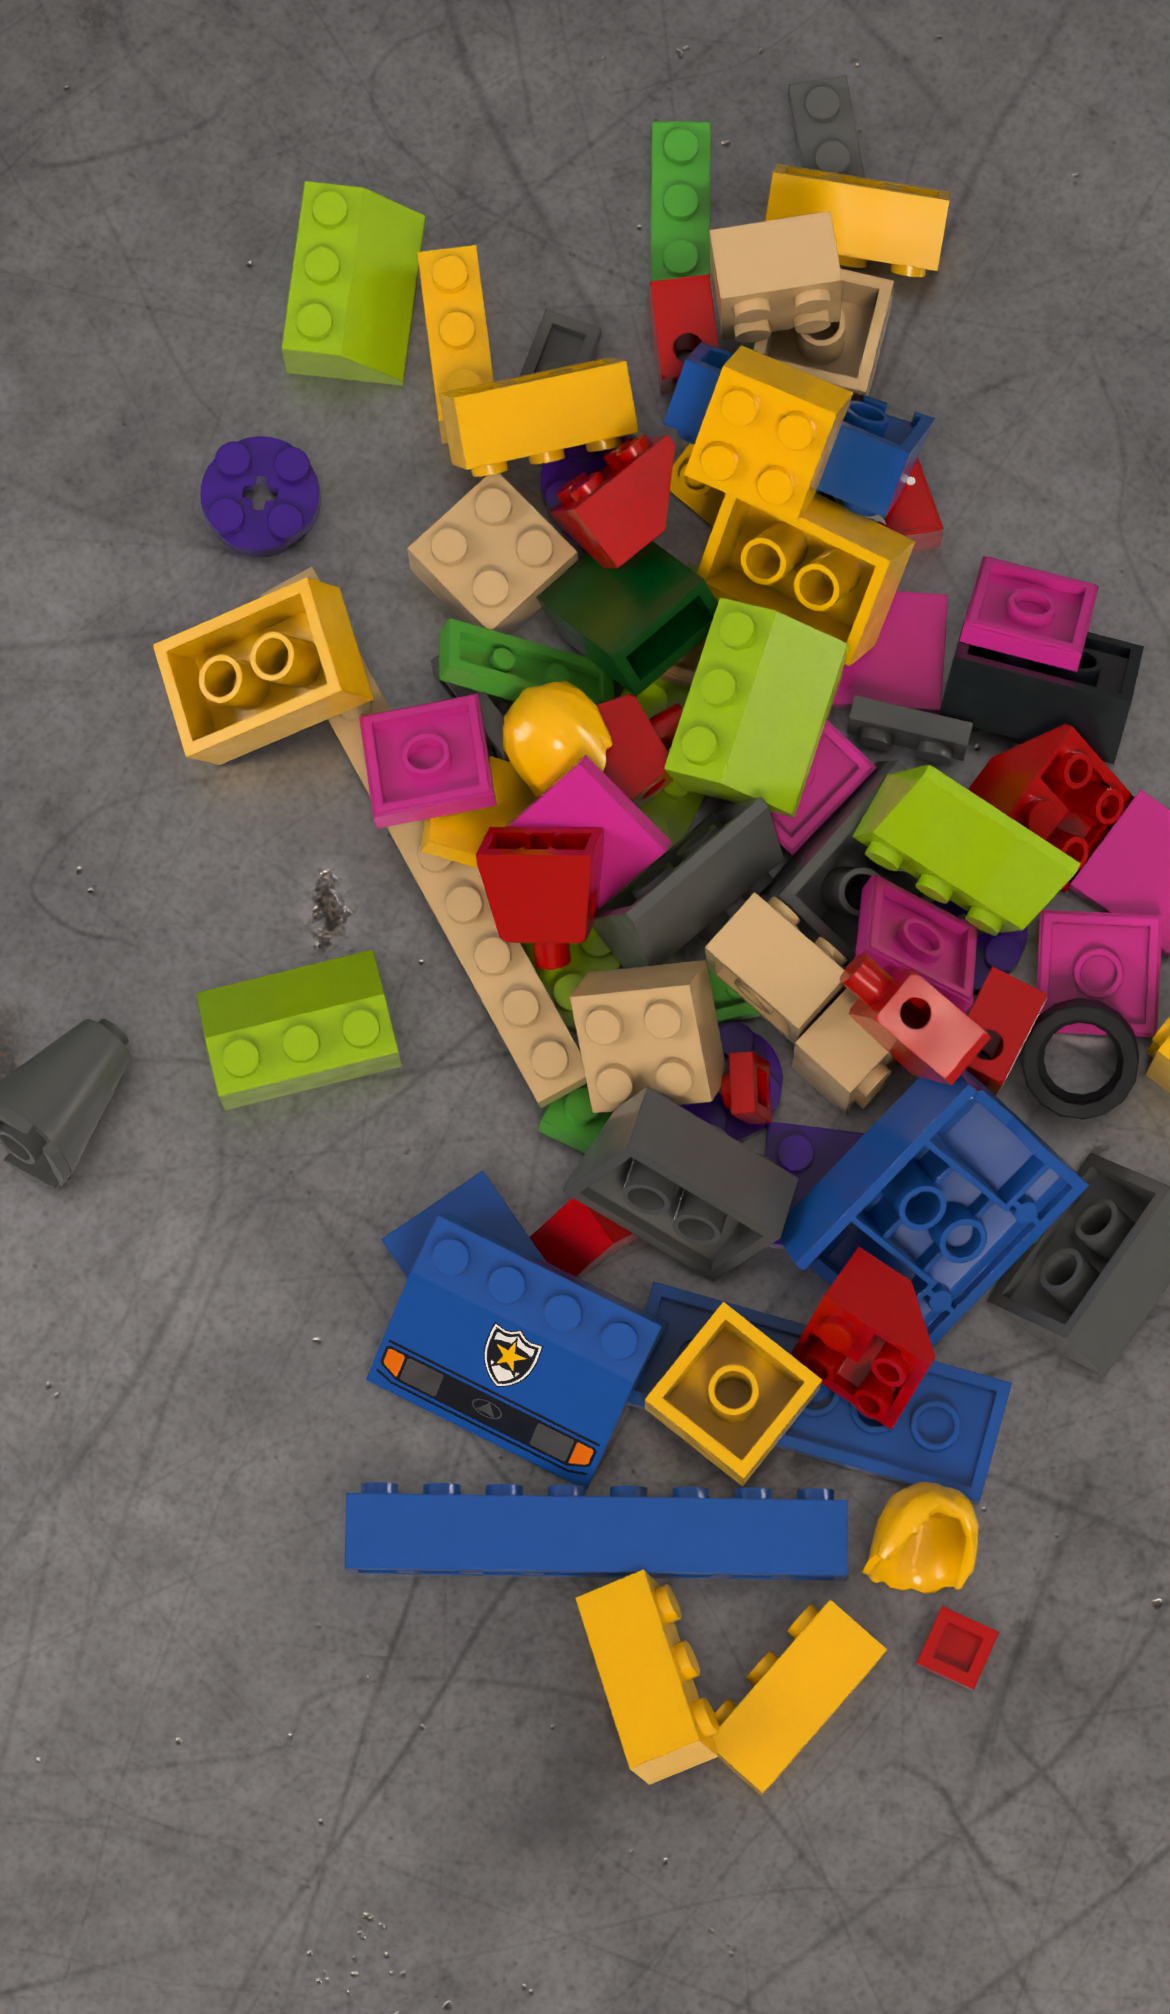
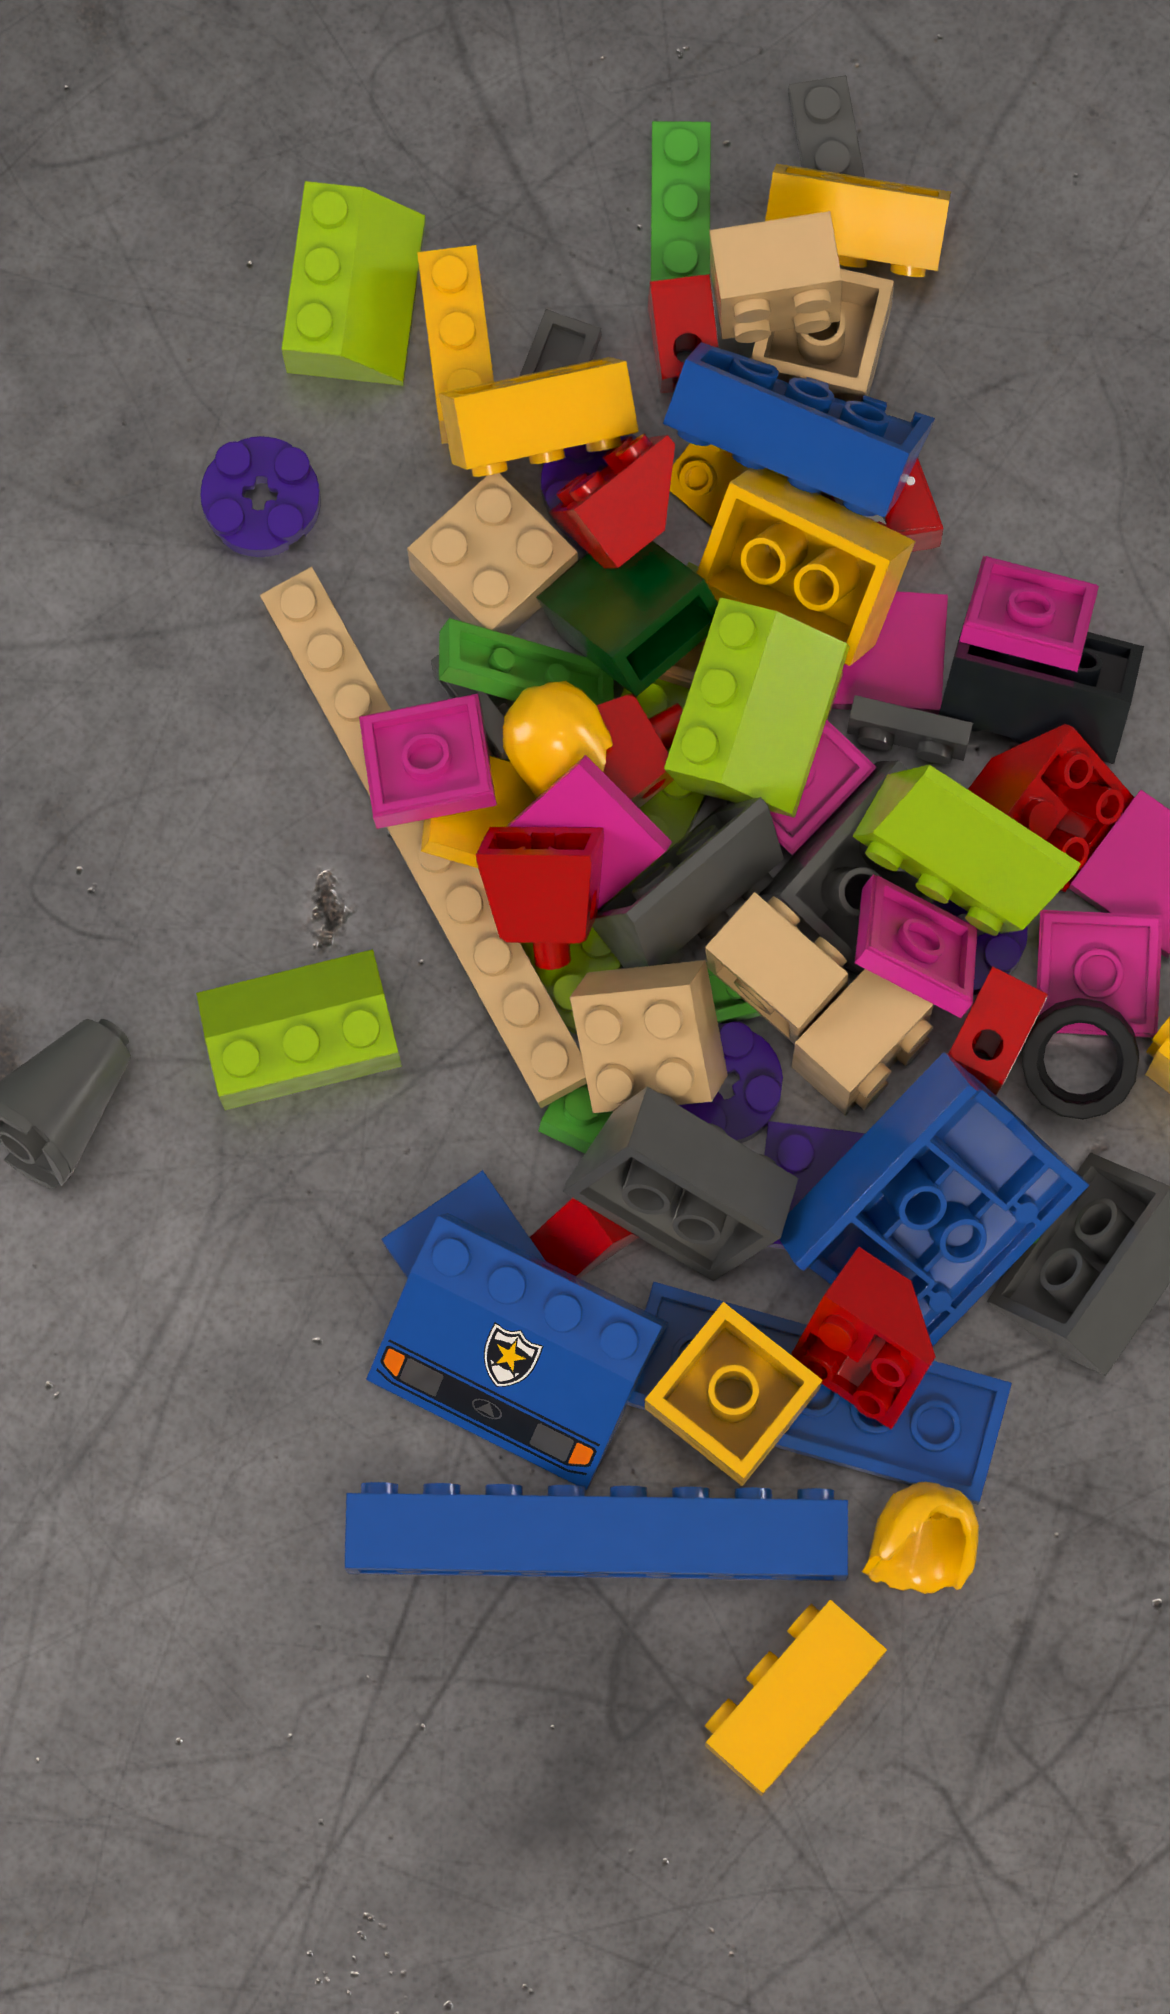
(263, 671): yellow brick -> none
(648, 1676): yellow brick -> none
(748, 1088): red plate -> none
(768, 433): yellow brick -> none
(912, 1020): torso -> none
(957, 1648): red plate -> none

